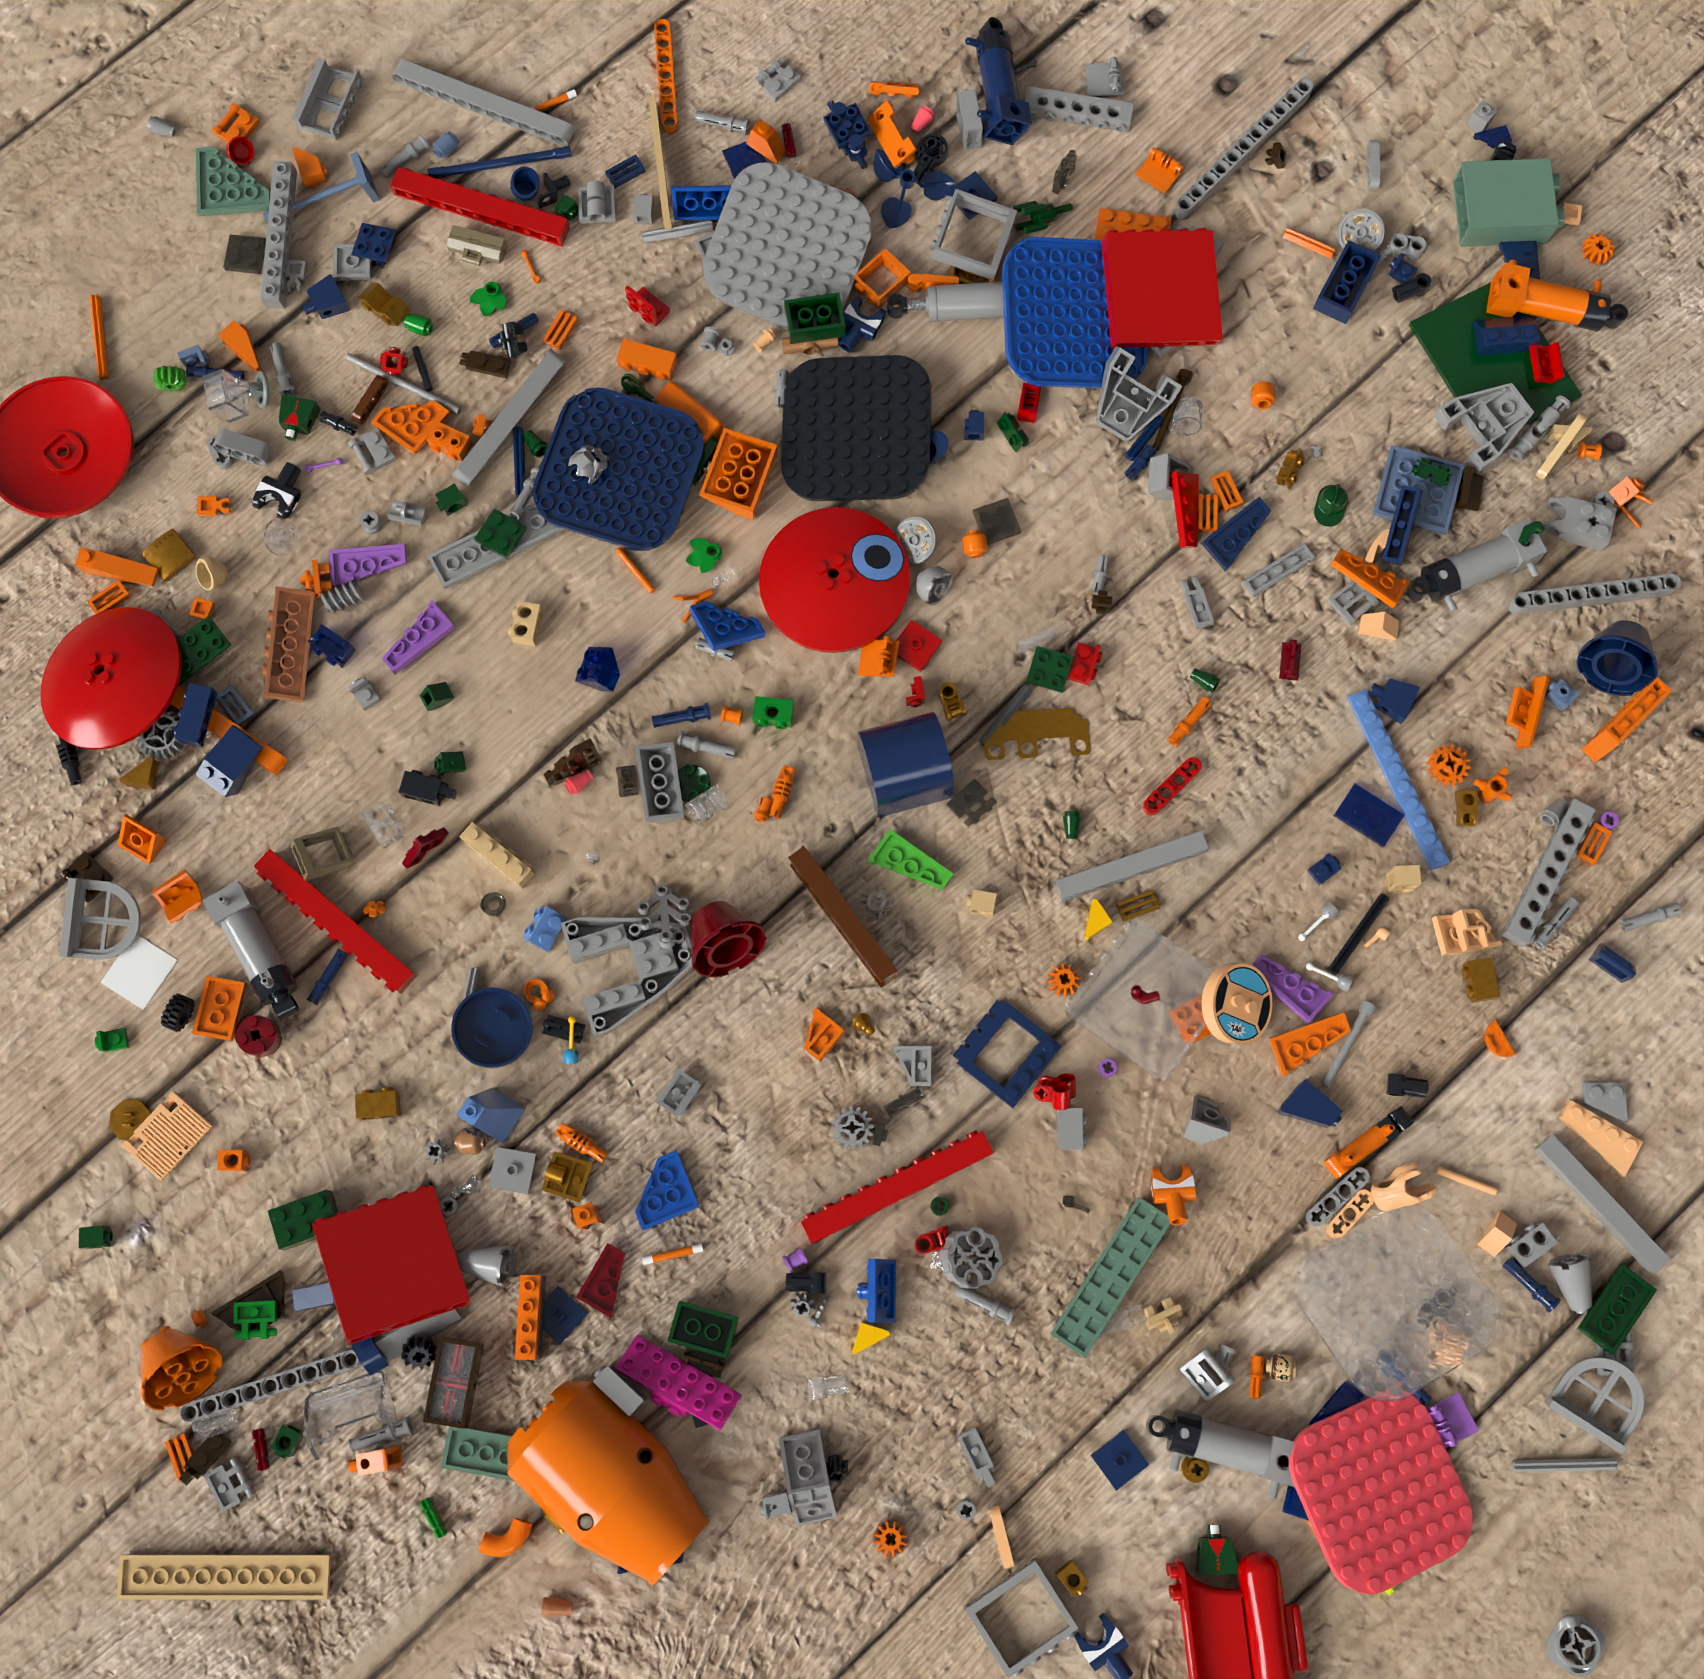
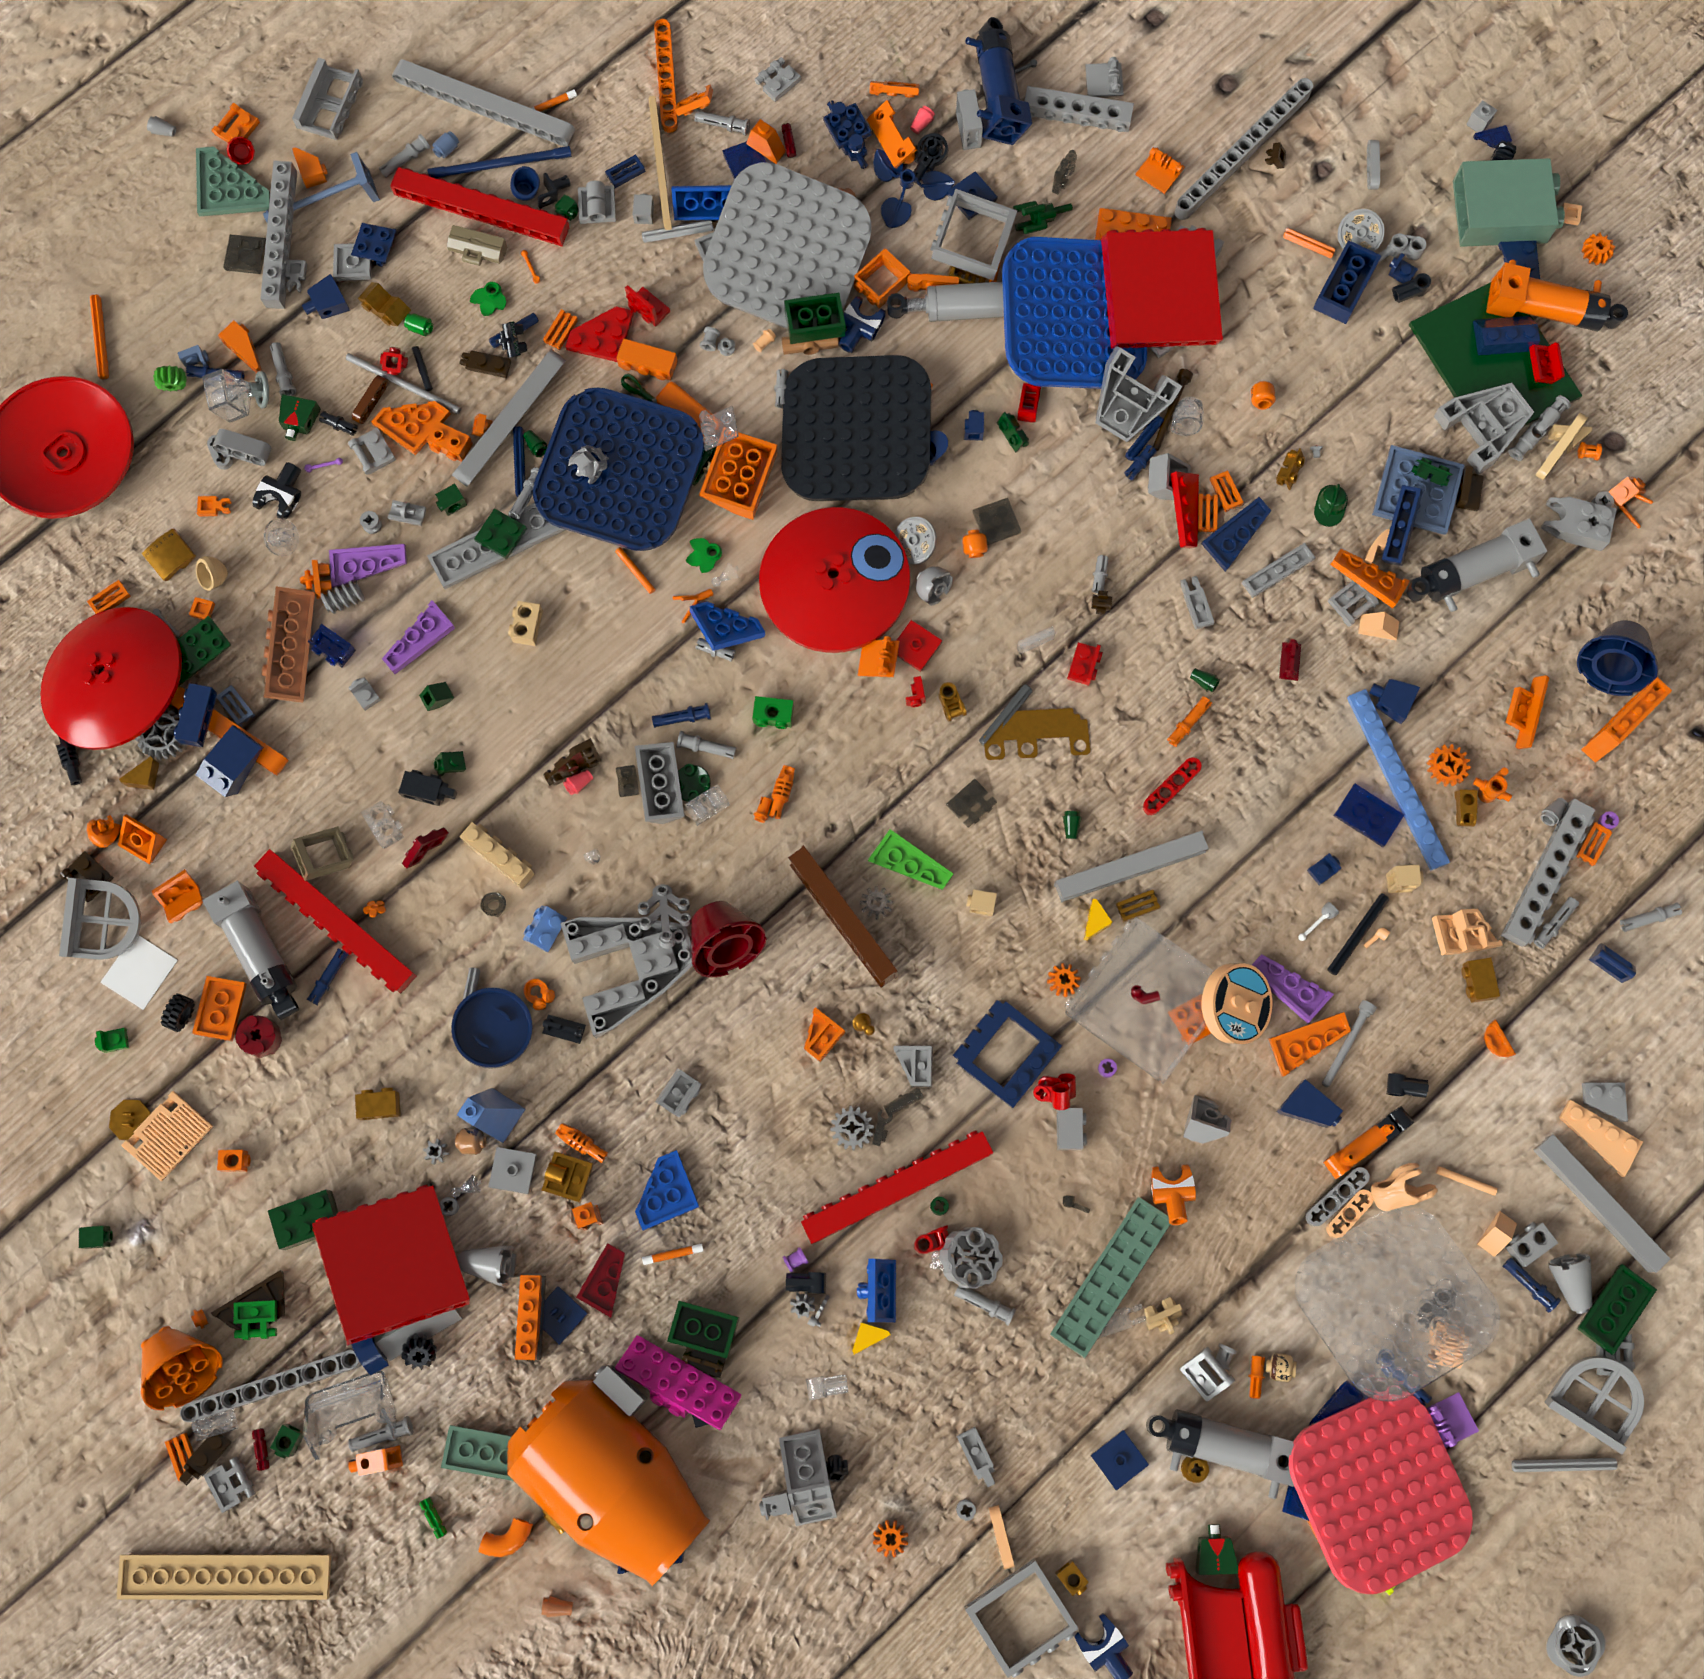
(103, 832): none -> orange piece
(115, 567): orange slope -> none
(312, 1297): slope -> none
(453, 1382): clear brick -> none
(571, 1055): hinge -> none
(599, 669): clear blue slope -> none
(601, 335): none -> red plate
(694, 101): none -> orange wing
(718, 427): none -> clear hinge
(731, 715): orange bush -> none
(906, 764): dark blue brick -> none
(1049, 669): dark green hinge -> none
(1343, 982): hinge -> none
(1534, 527): dark green arm -> none
(1561, 700): sand blue brick -> none
(1602, 590): light grey beam -> none

